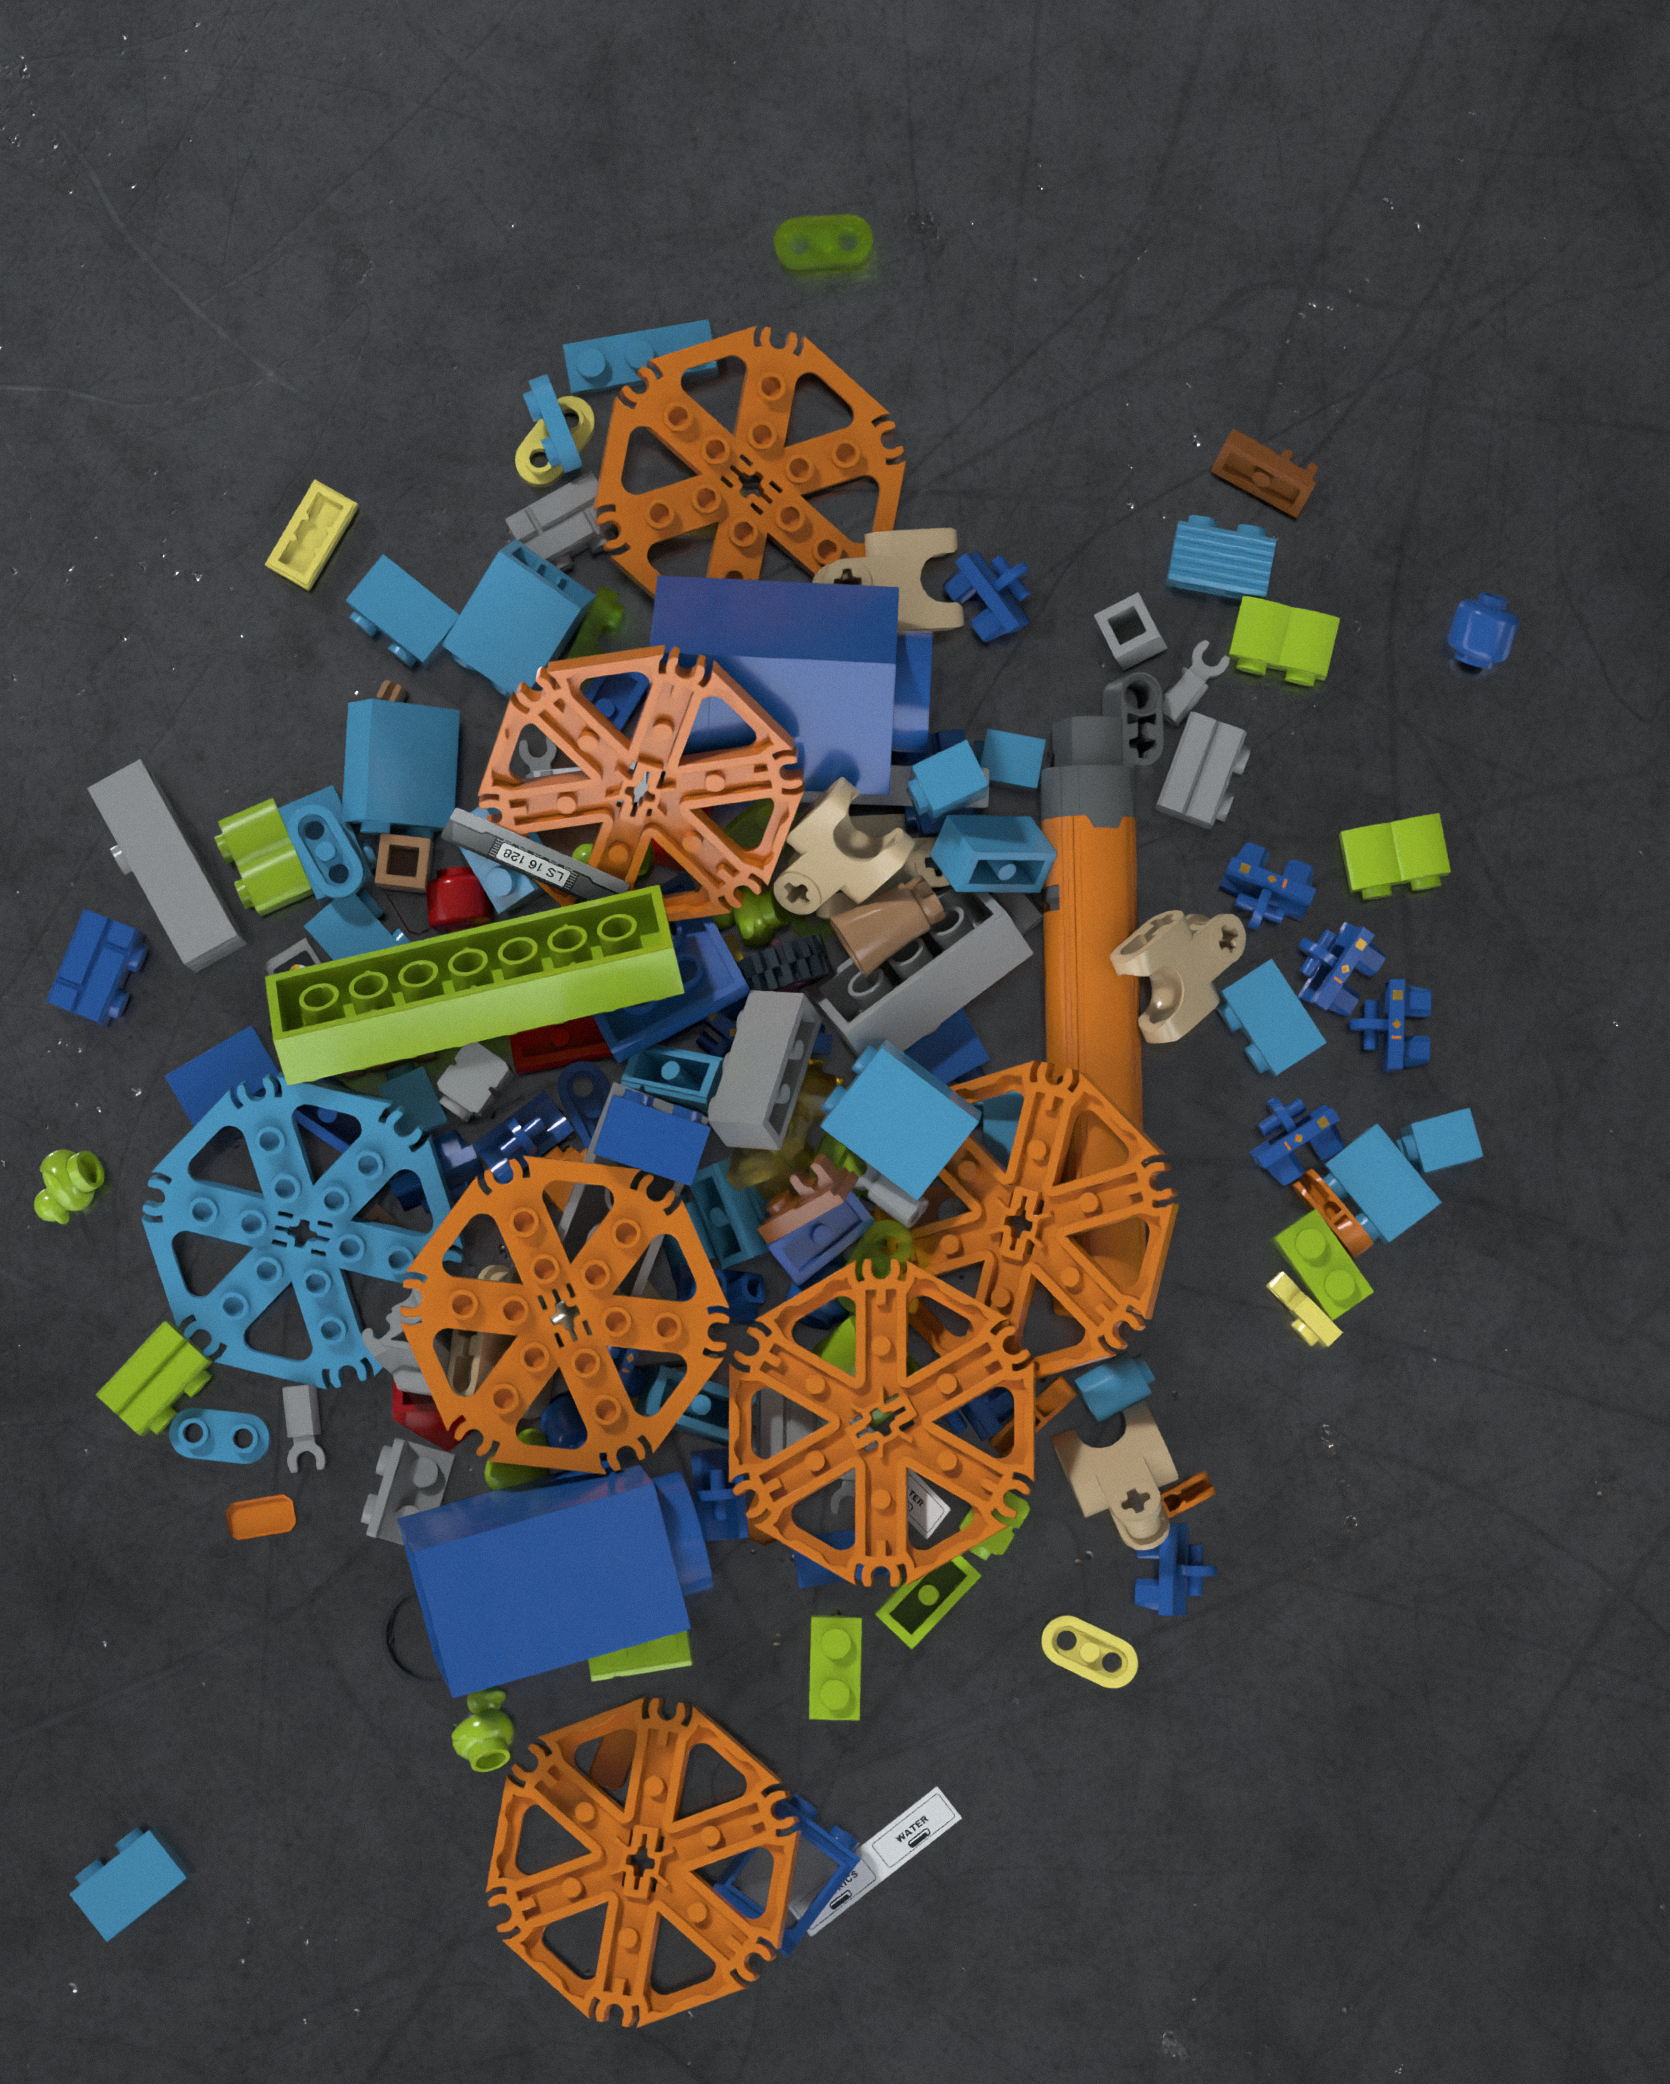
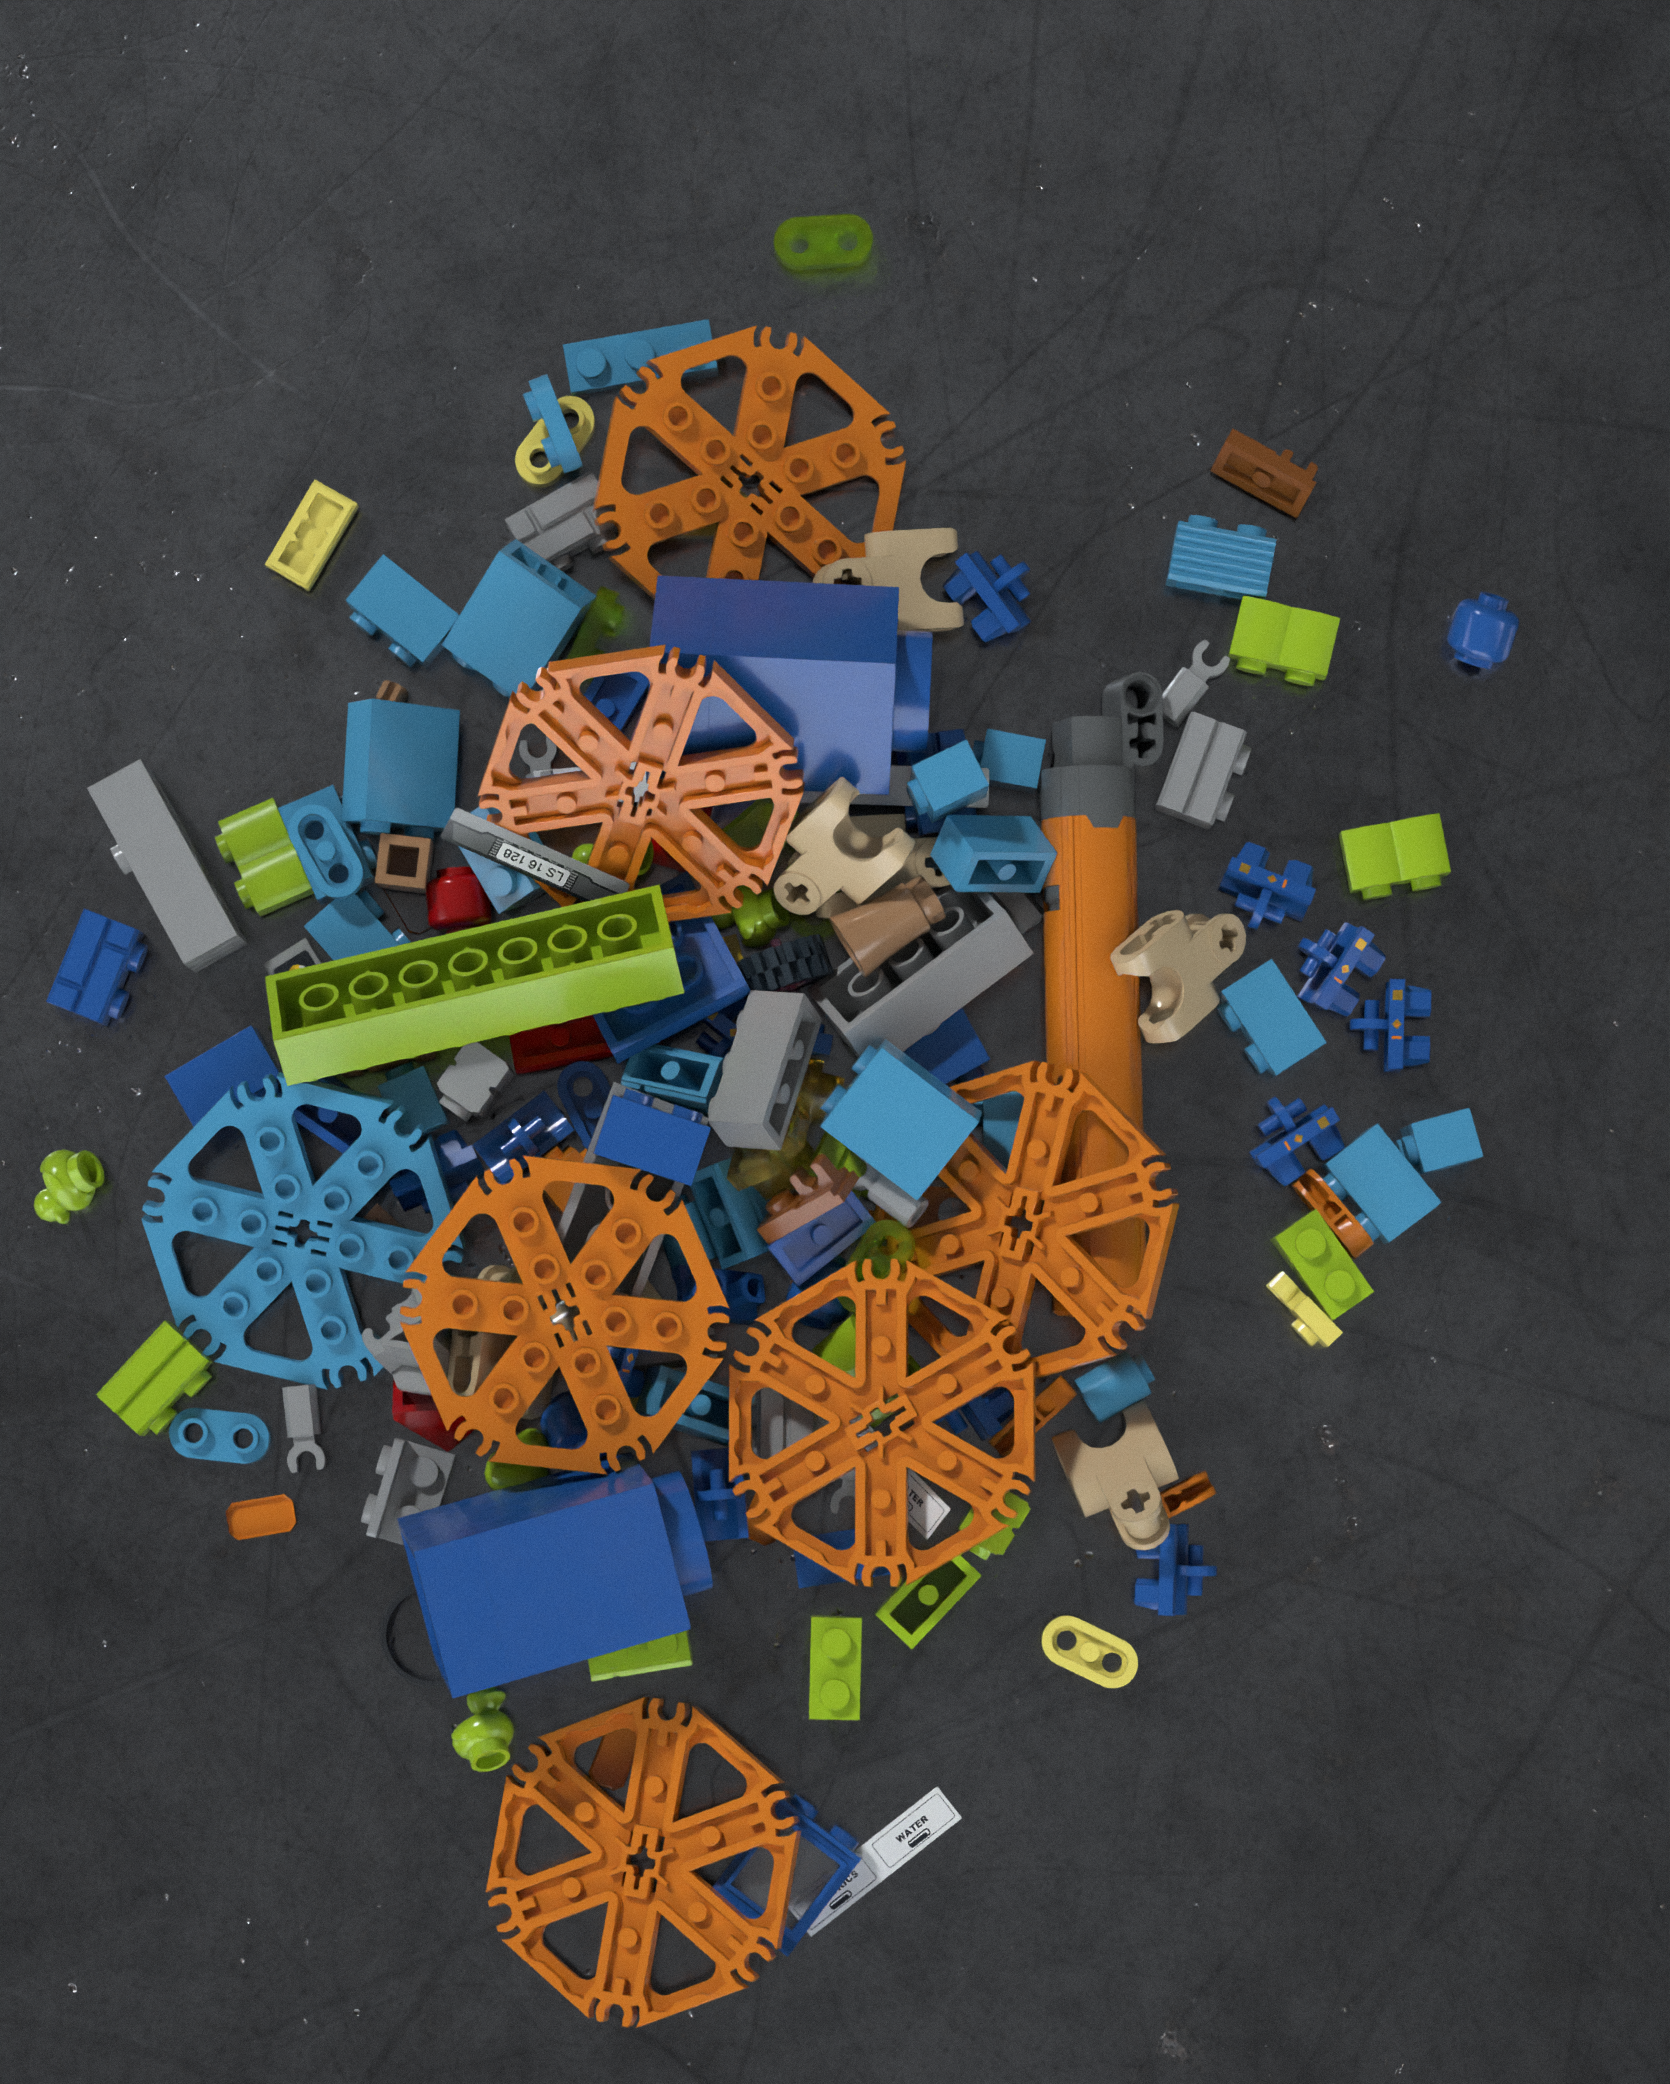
(130, 1882): dark azure brick -> none
(1130, 631): light grey brick -> none

